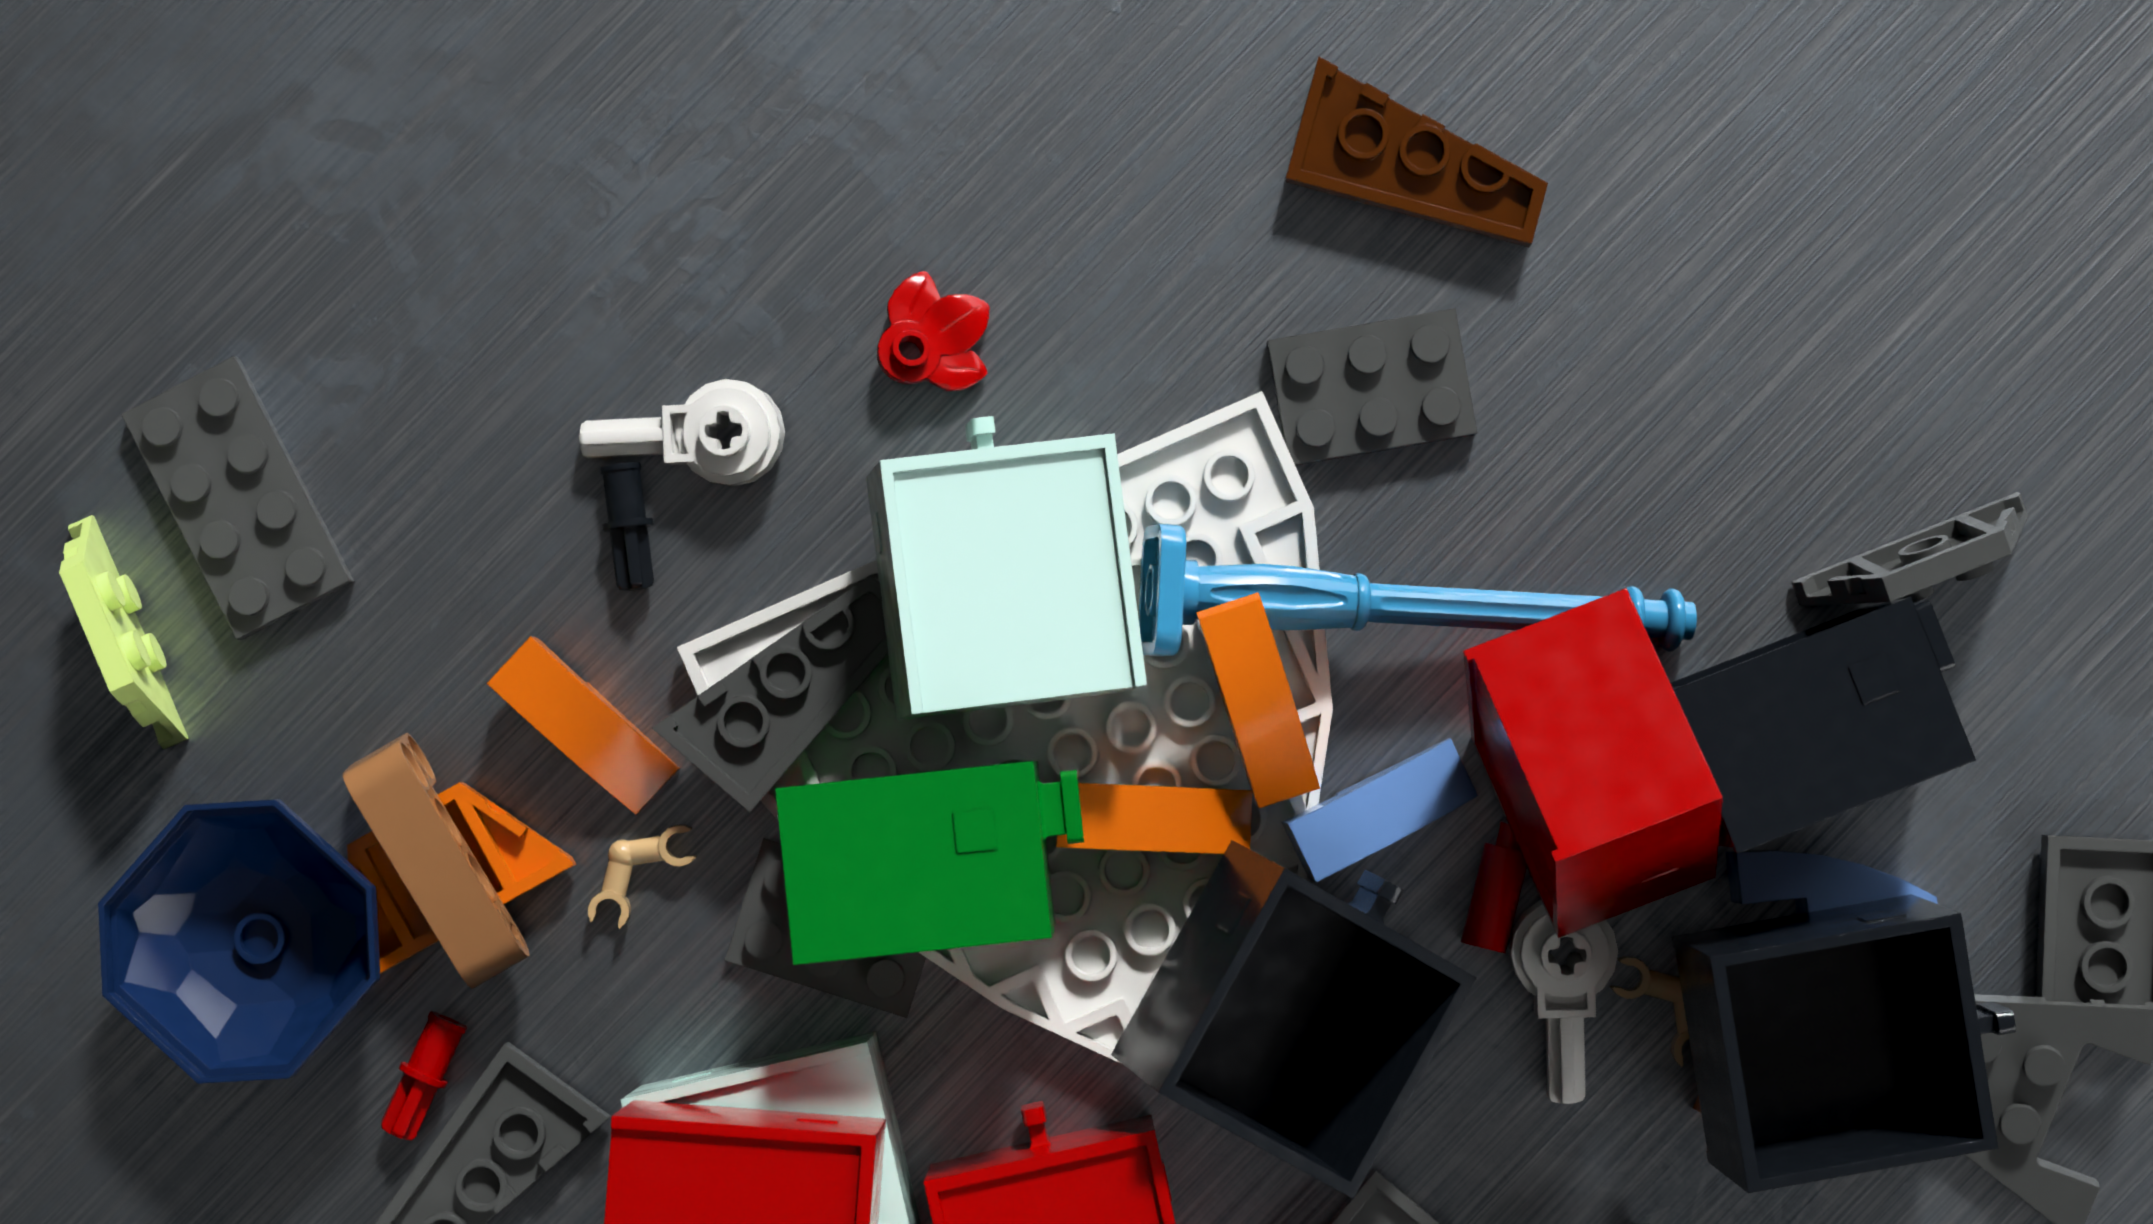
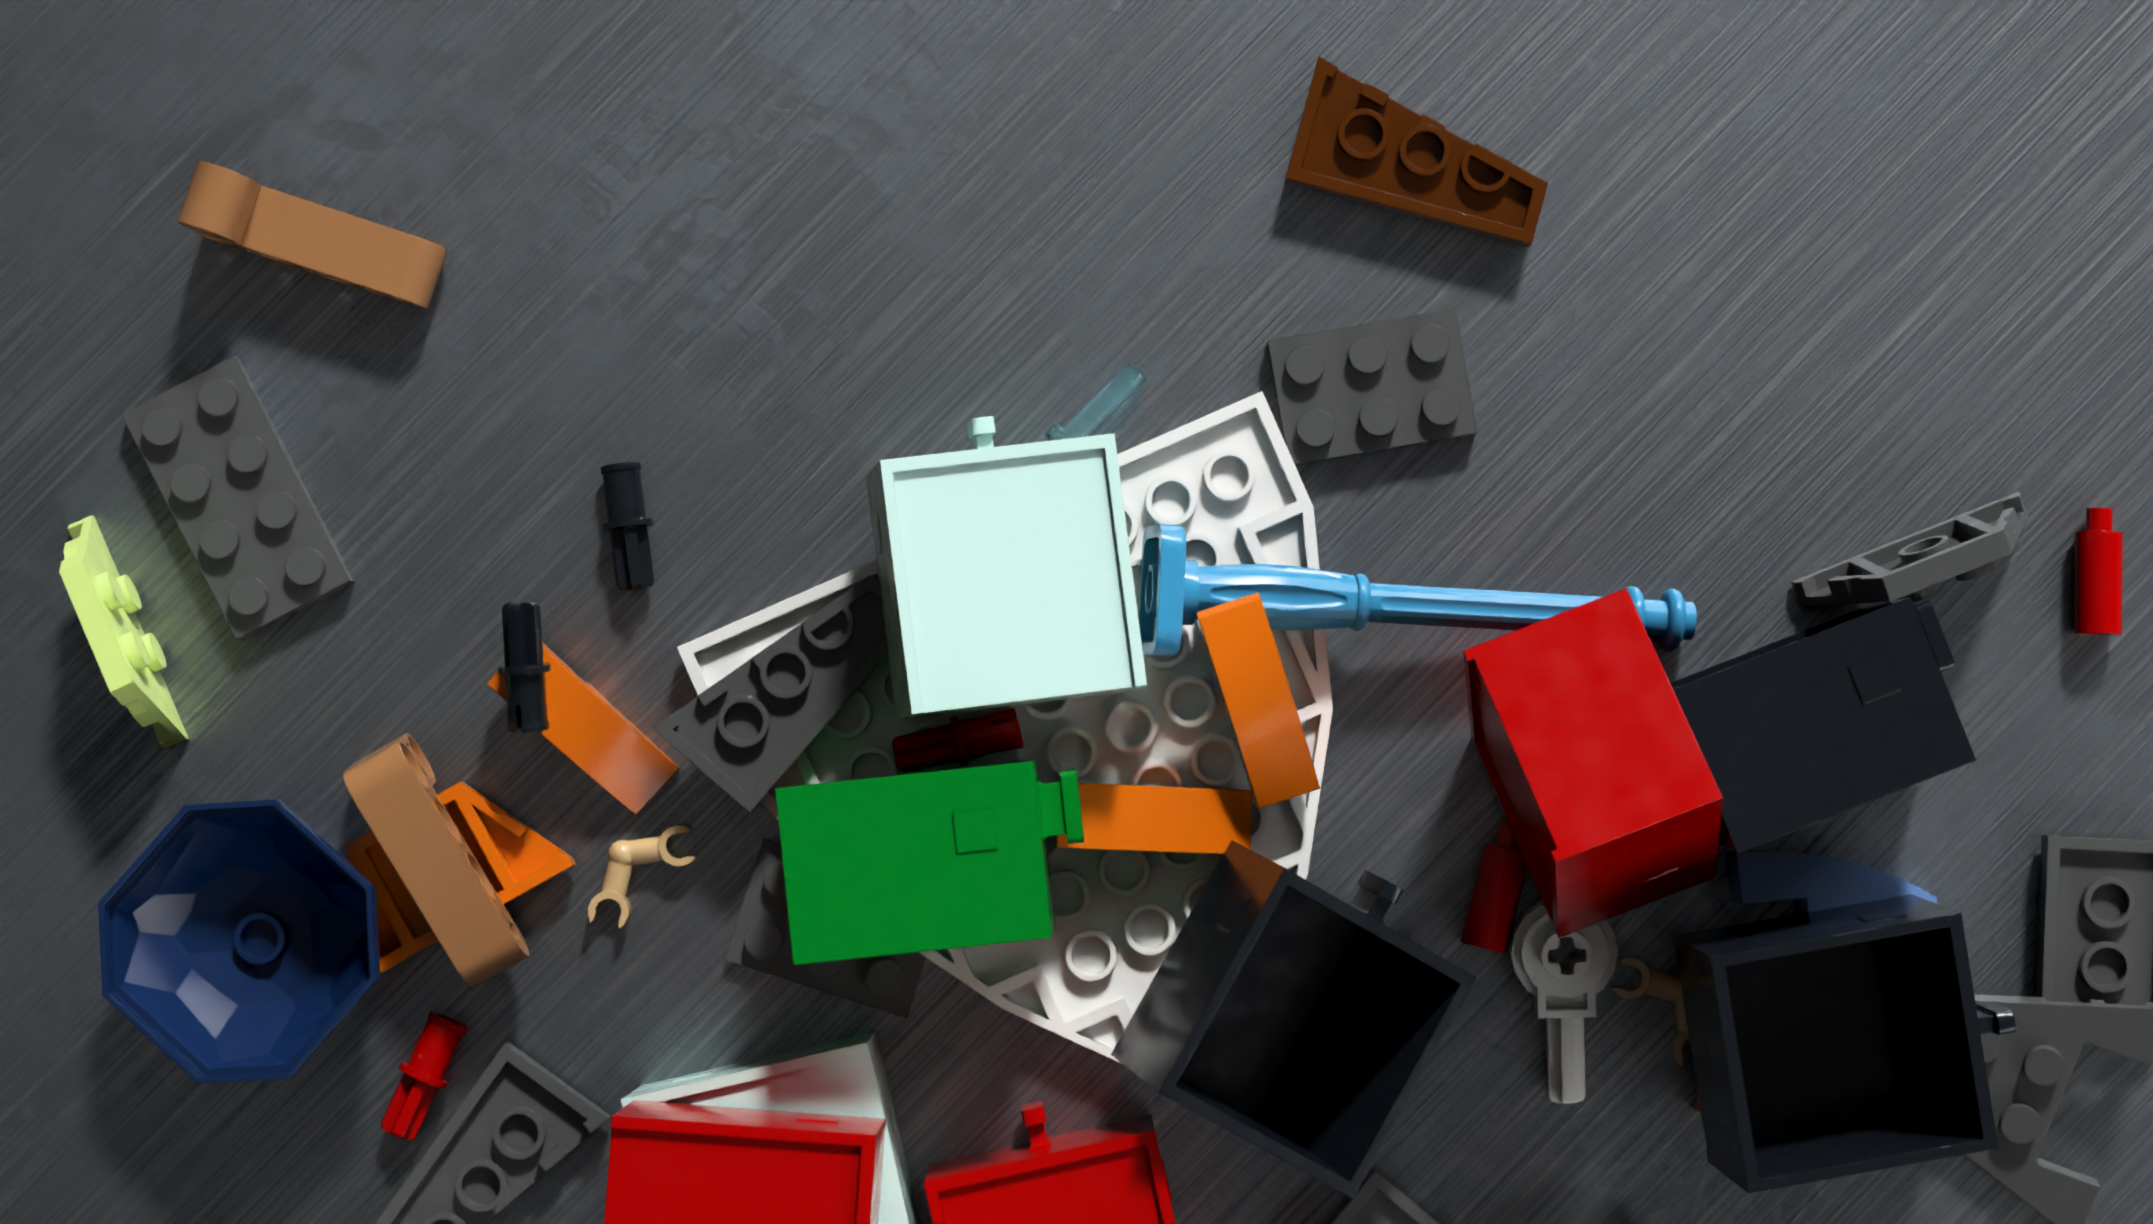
(310, 236): none -> medium nougat beam
(524, 667): none -> black axle
(689, 434): white piece -> none
(940, 329): red plate -> none
(958, 741): none -> axle
(1101, 406): none -> clear light blue piece
(1379, 810): medium blue slope -> none
(2098, 576): none -> red cylinder

